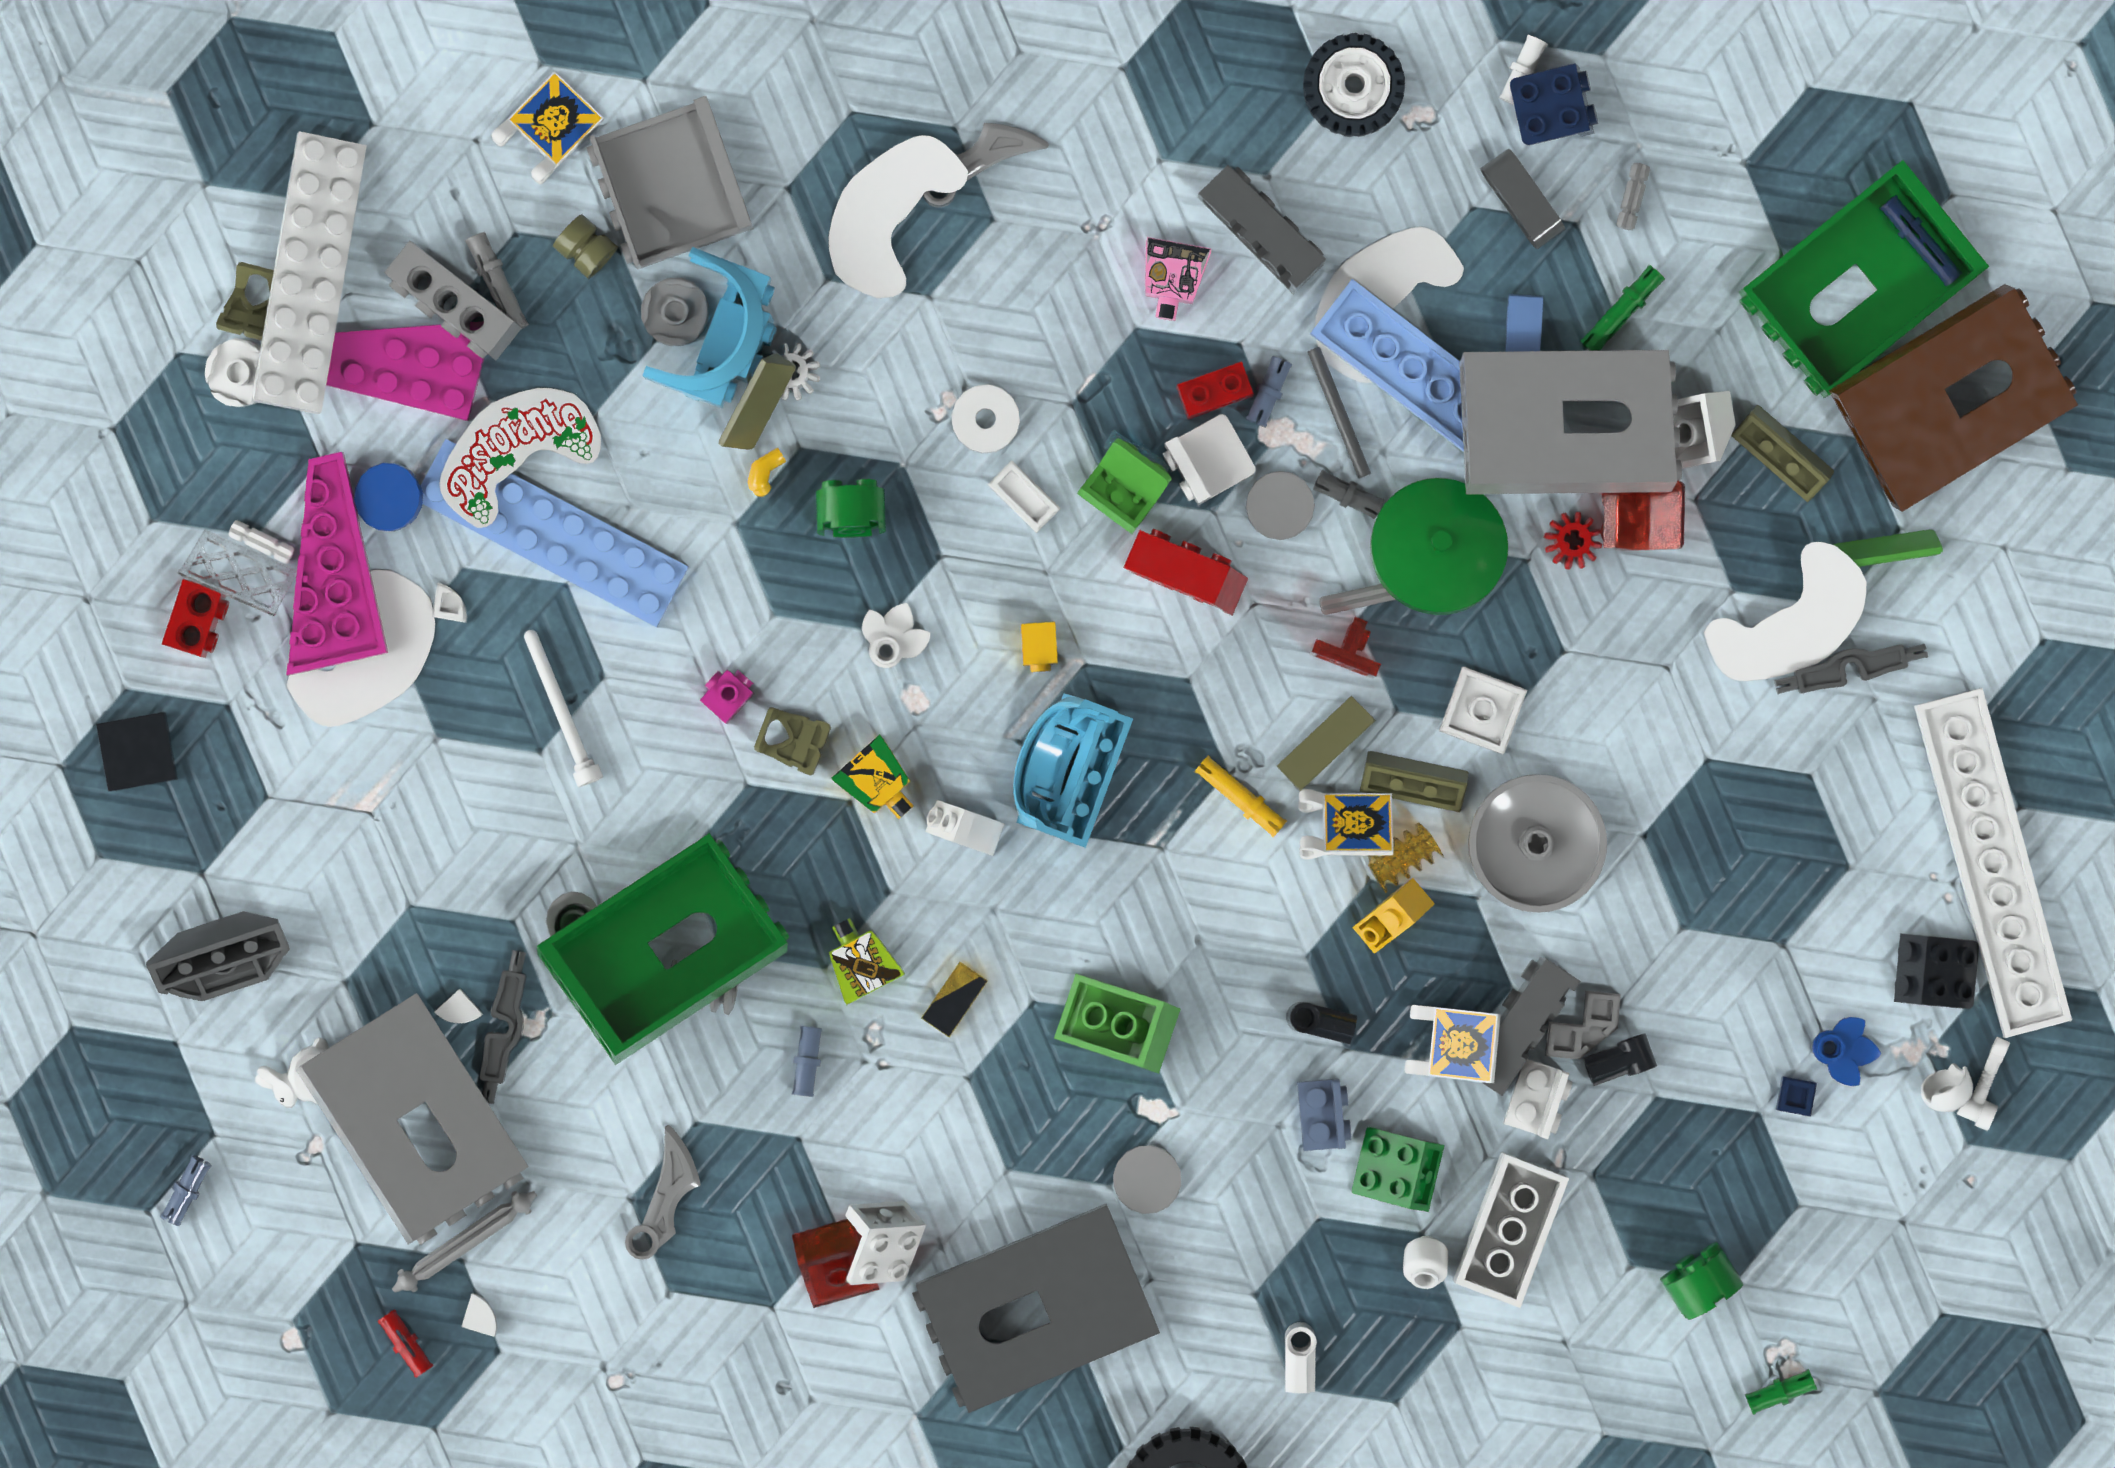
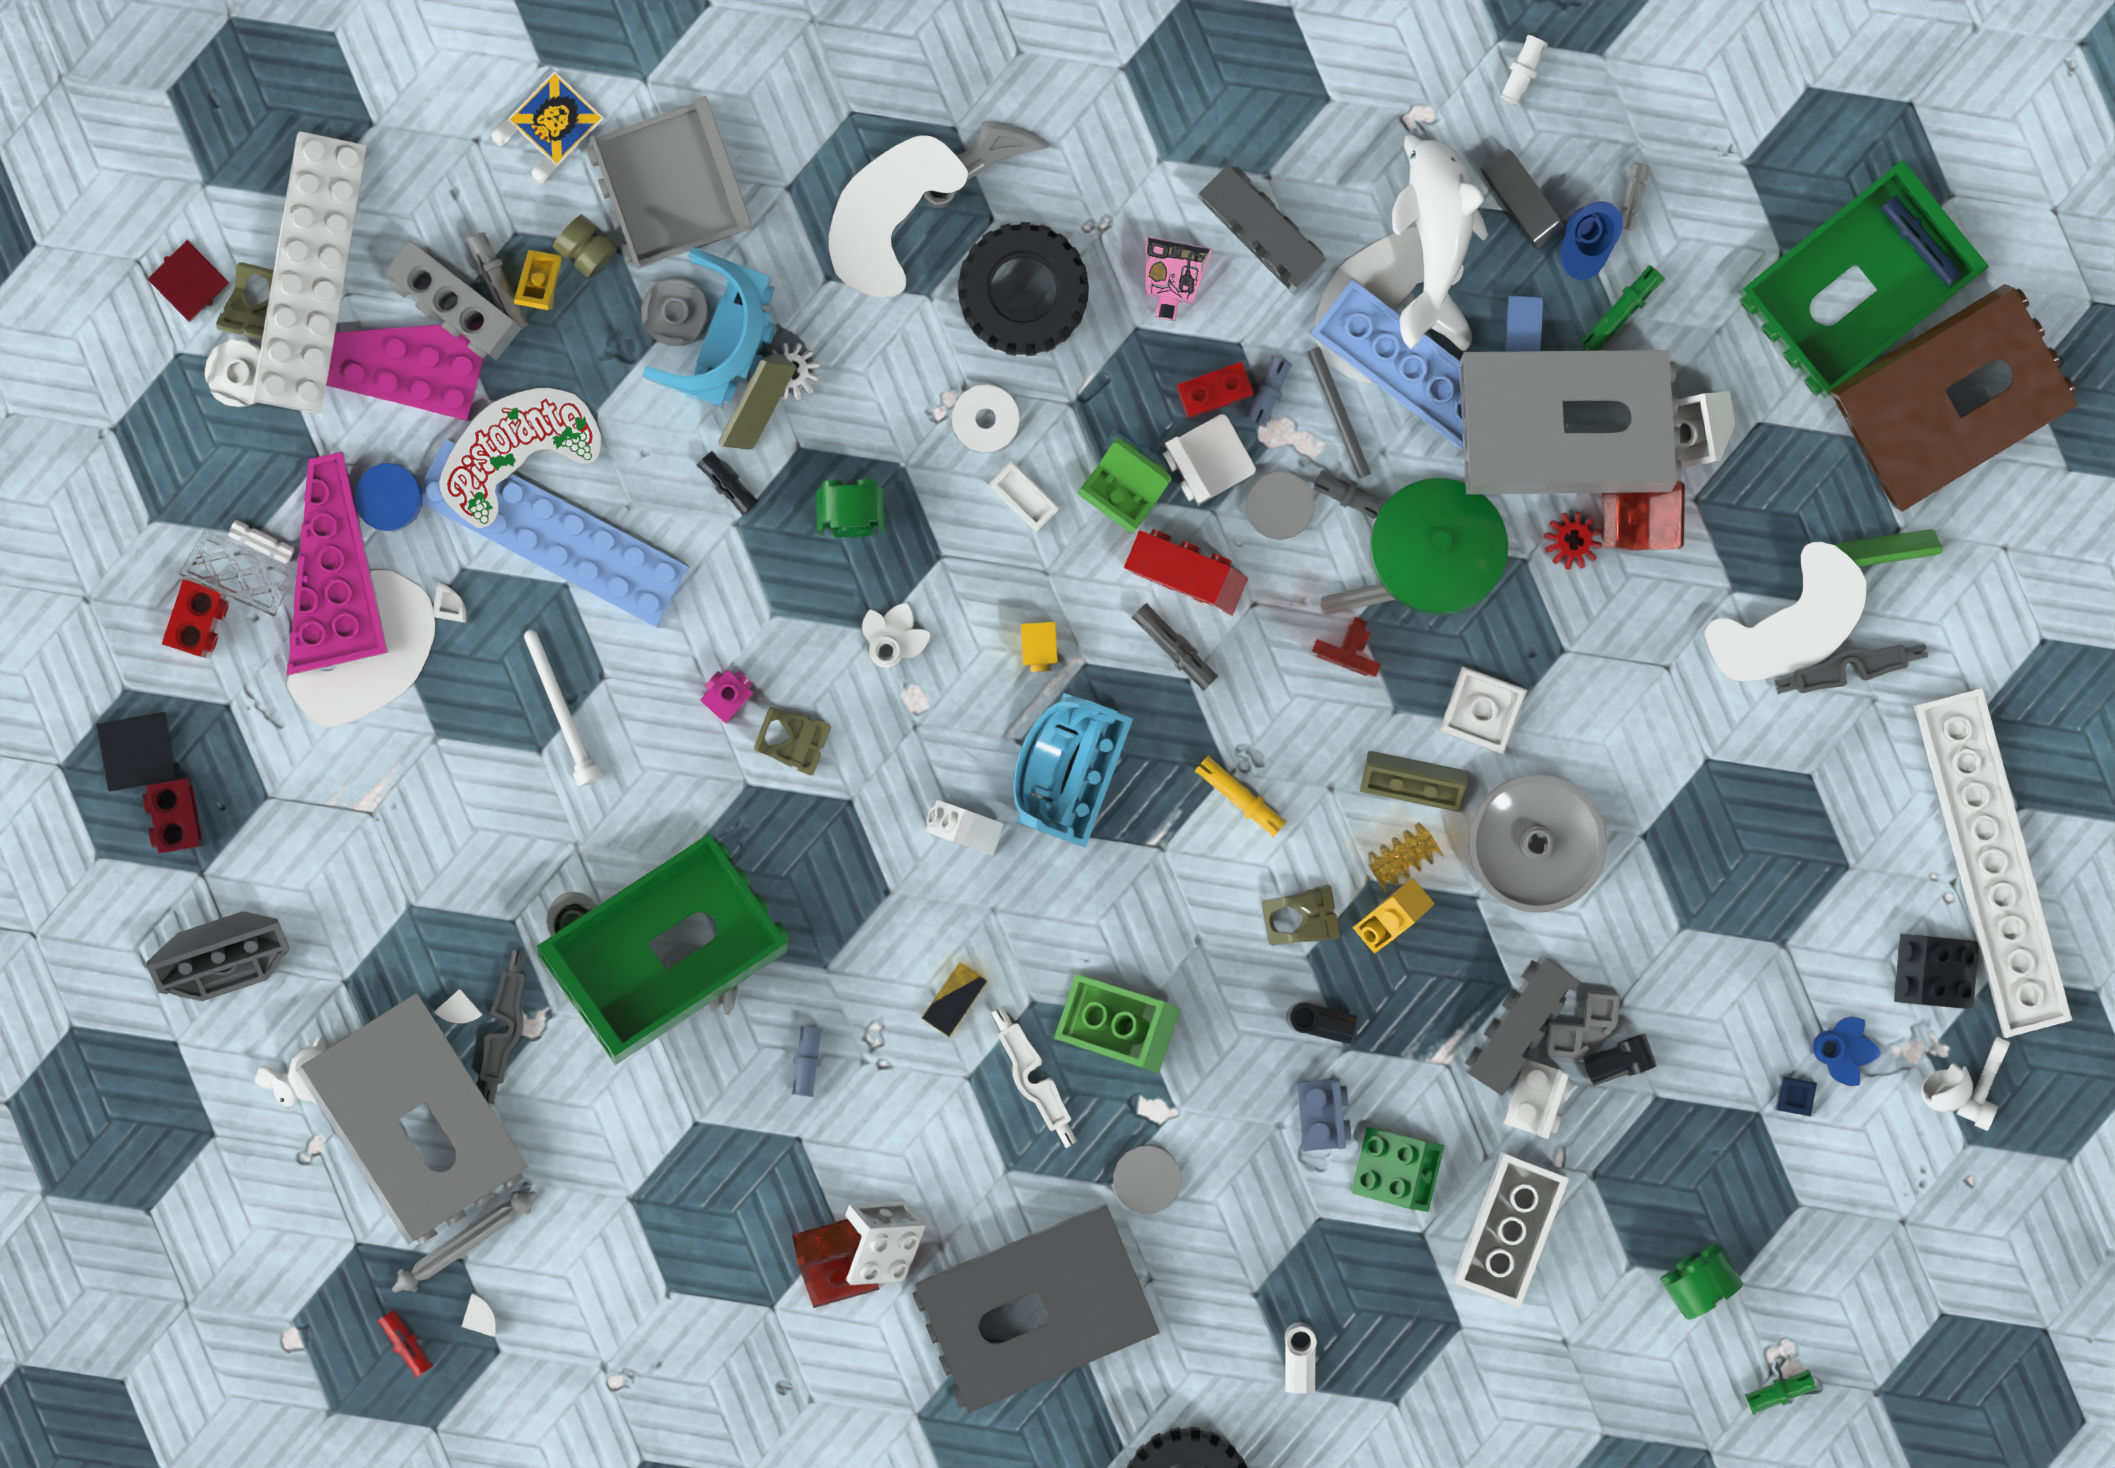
(183, 814): none -> dark red brick
(185, 1190): sand blue pin -> none
(188, 281): none -> dark red piece
(538, 280): none -> yellow slope
(676, 1179): light grey piece -> none
(727, 483): none -> black pin
(760, 472): yellow arm -> none
(861, 962): torso -> none
(876, 779): torso -> none
(1023, 242): none -> black tyre
(1042, 1093): none -> white piece
(1175, 647): none -> dark grey pin
(1318, 916): none -> olive piece
(1325, 743): olive slope -> none
(1350, 824): flag -> none
(1354, 112): wheel -> none
(1425, 1262): white head -> none
(1445, 214): none -> white animal
(1461, 1044): flag -> none
(1553, 104): dark blue bracket -> none
(1590, 239): none -> blue piece
(1782, 453): olive slope -> none

